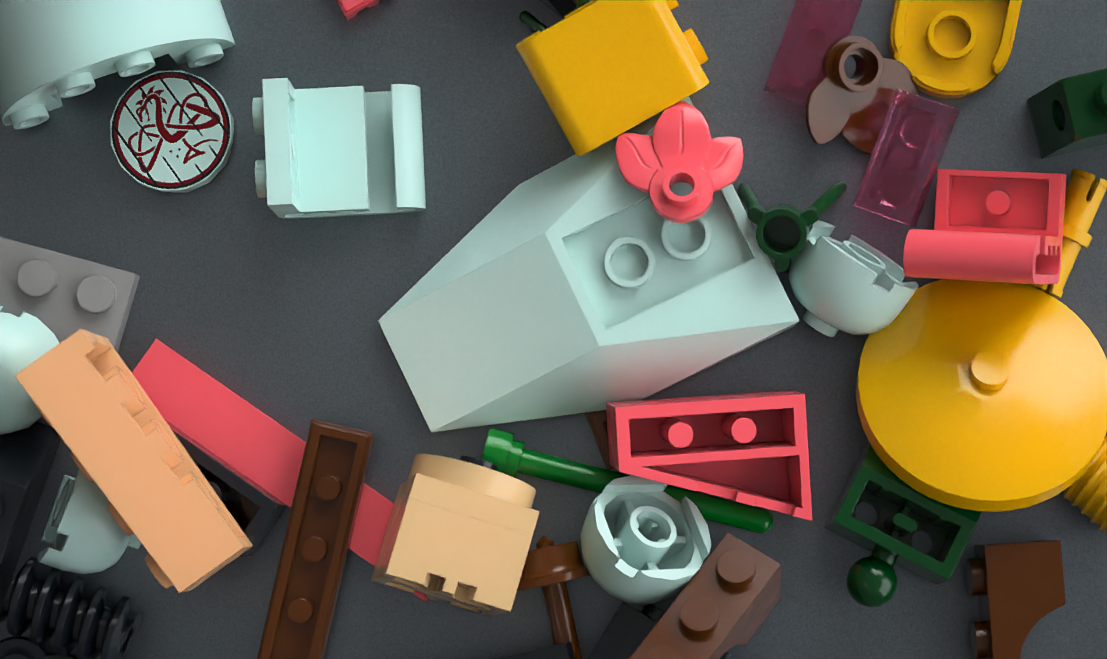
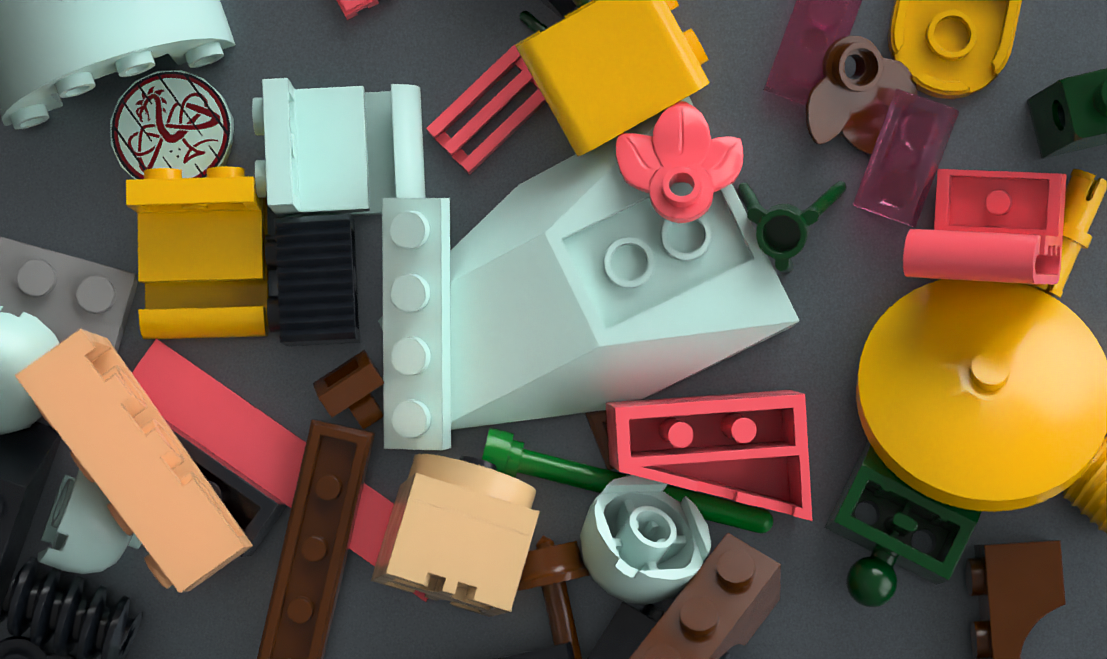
(201, 254): none -> yellow piece
(314, 280): none -> black brick
(351, 388): none -> reddish brown tile
(416, 323): none -> light aqua plate
(476, 91): none -> coral tile
(847, 284): light aqua cylinder -> none

